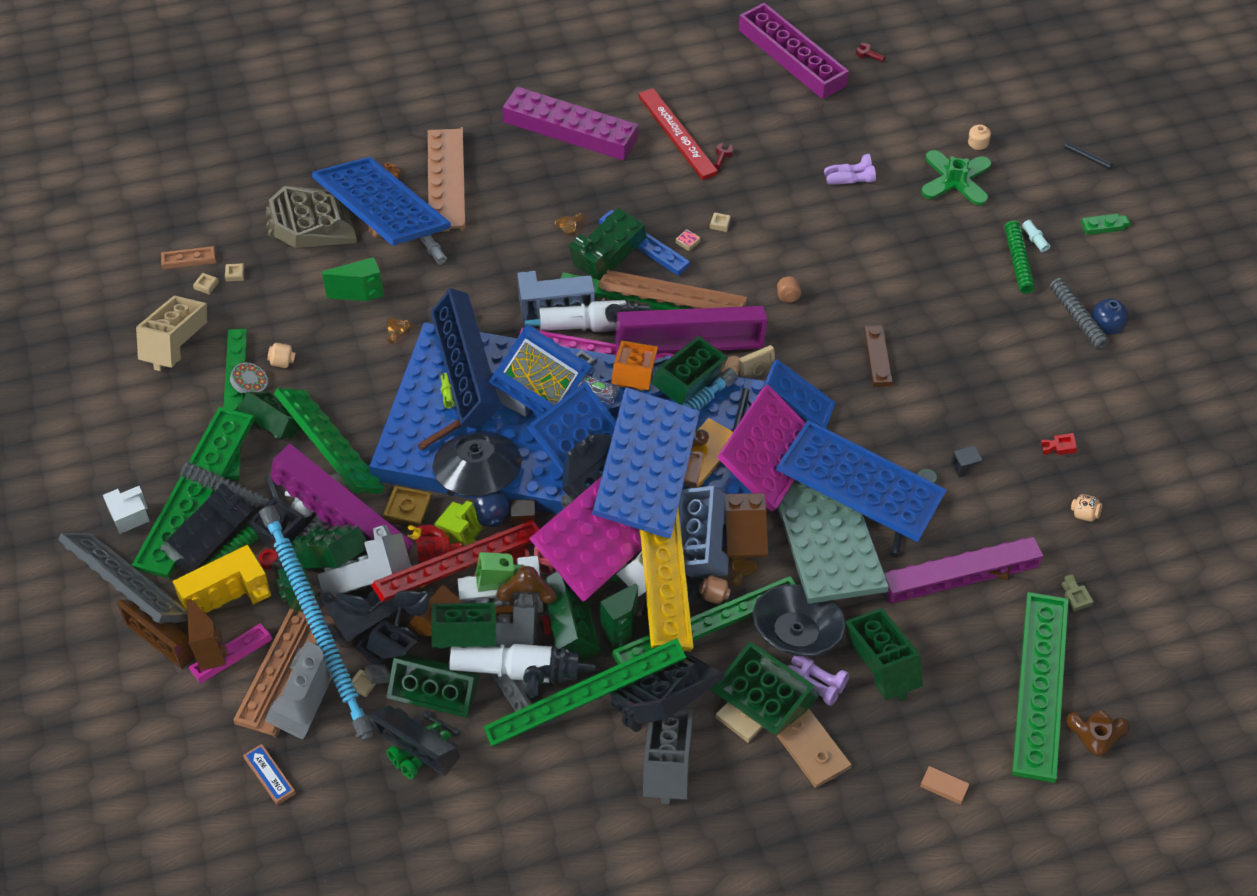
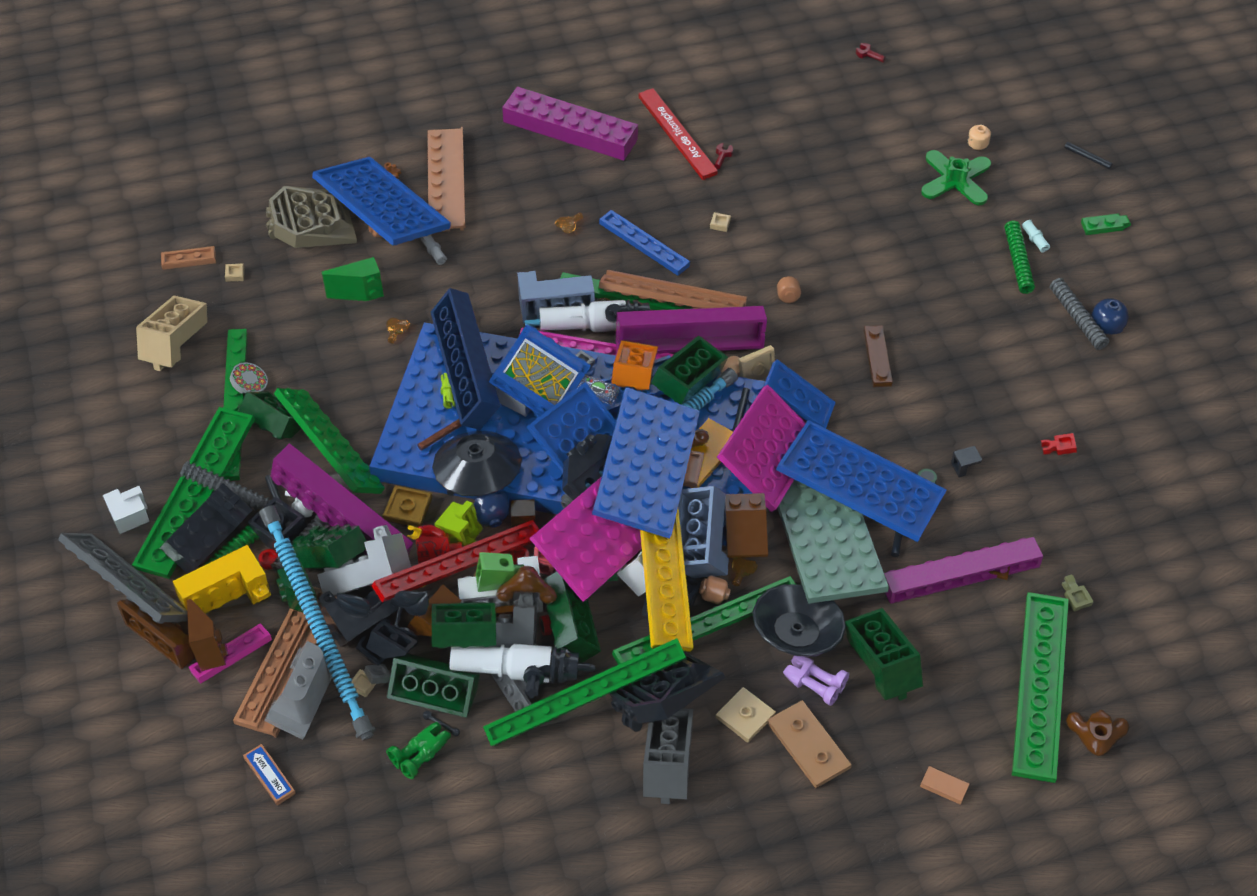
(205, 283): tan tile -> none
(280, 355): light nougat head -> none
(415, 738): black slope -> none
(607, 244): dark green hinge -> none
(619, 617): dark green slope -> none
(687, 240): tile -> none
(766, 689): dark green slope -> none
(793, 50): magenta brick -> none
(851, 173): lavender piece -> none
(1086, 507): light nougat head -> none

